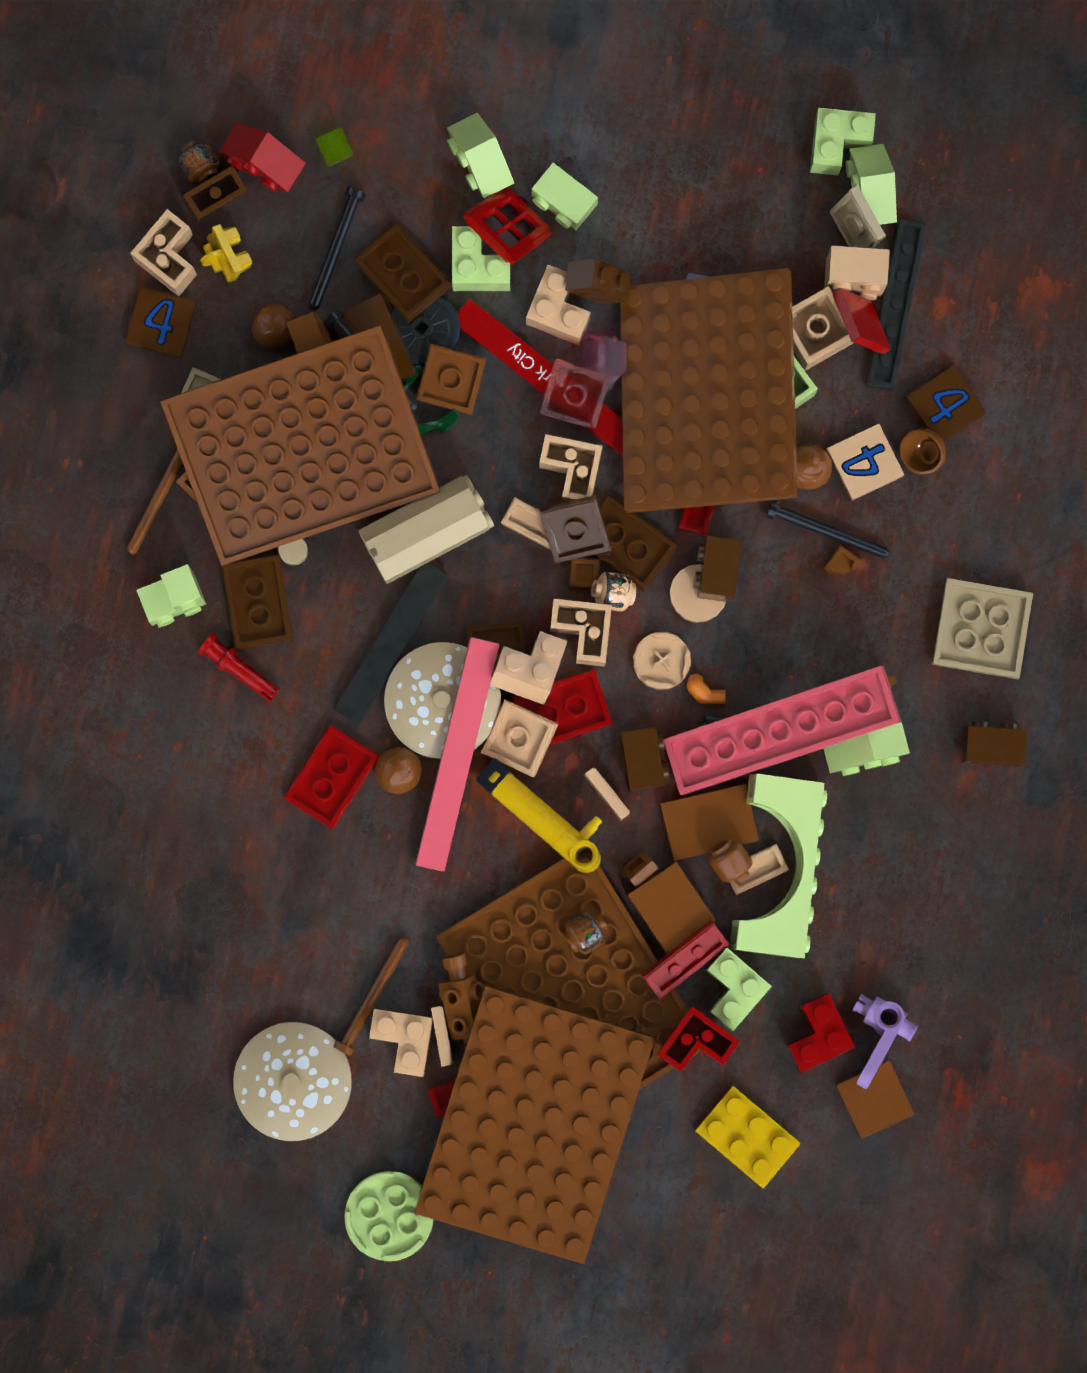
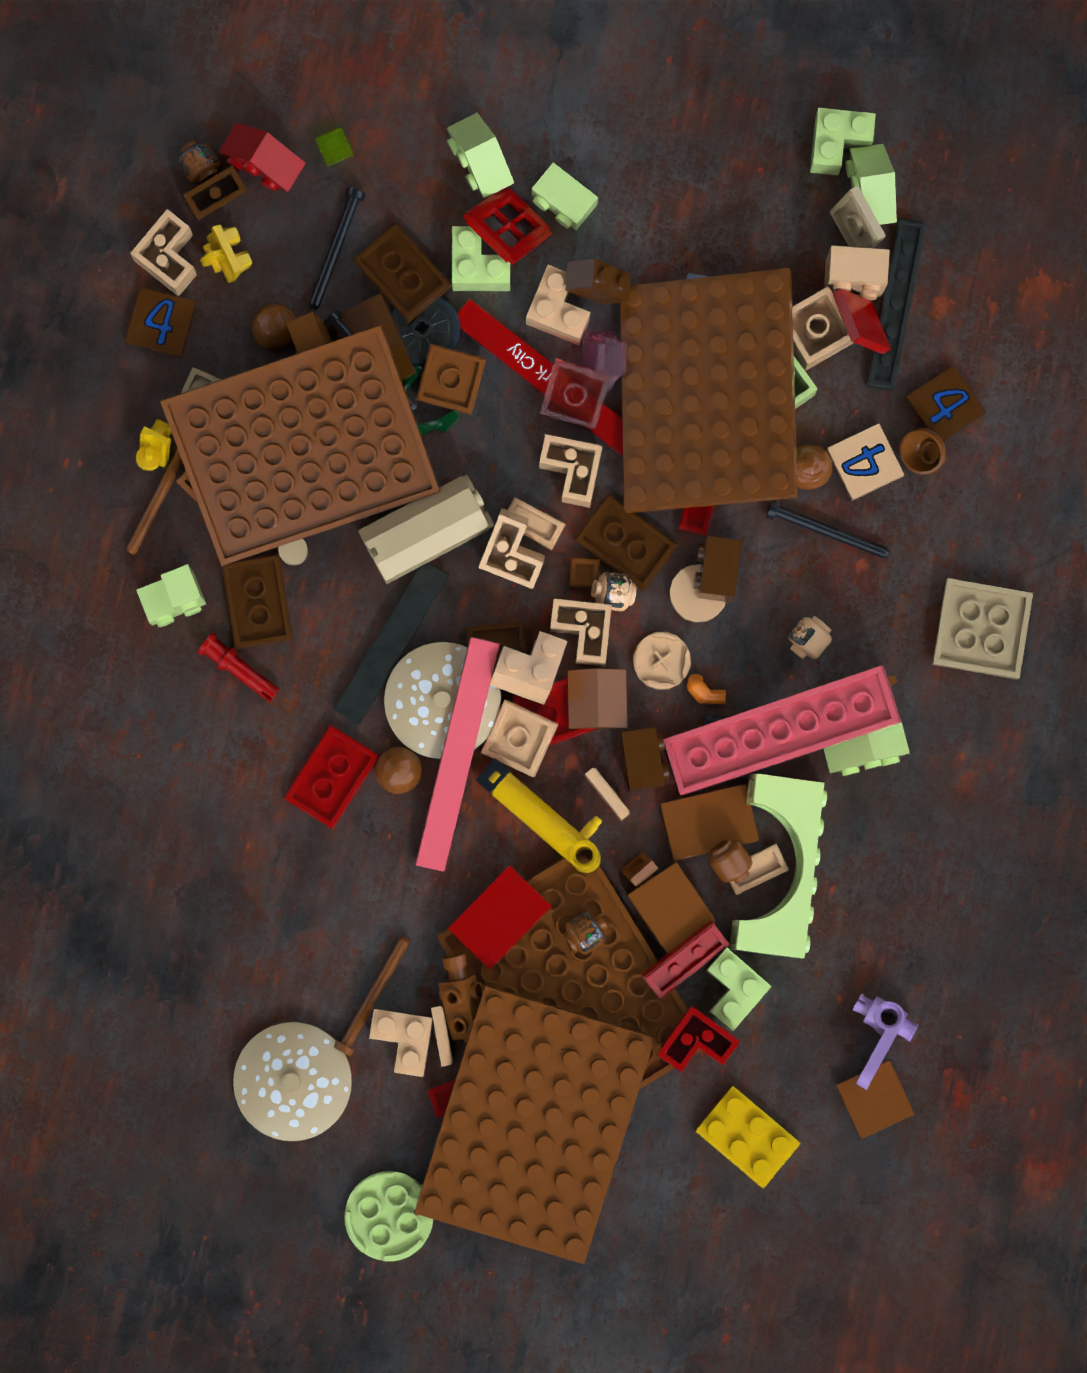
(154, 446): none -> yellow hips
(499, 917): none -> red tile
(504, 554): none -> light nougat brick
(575, 529): reddish brown tile -> none
(597, 699): none -> dark orange slope
(810, 637): none -> light nougat head
(827, 1038): red brick -> none
(842, 562): dark orange tile -> none
(994, 745): reddish brown brick -> none

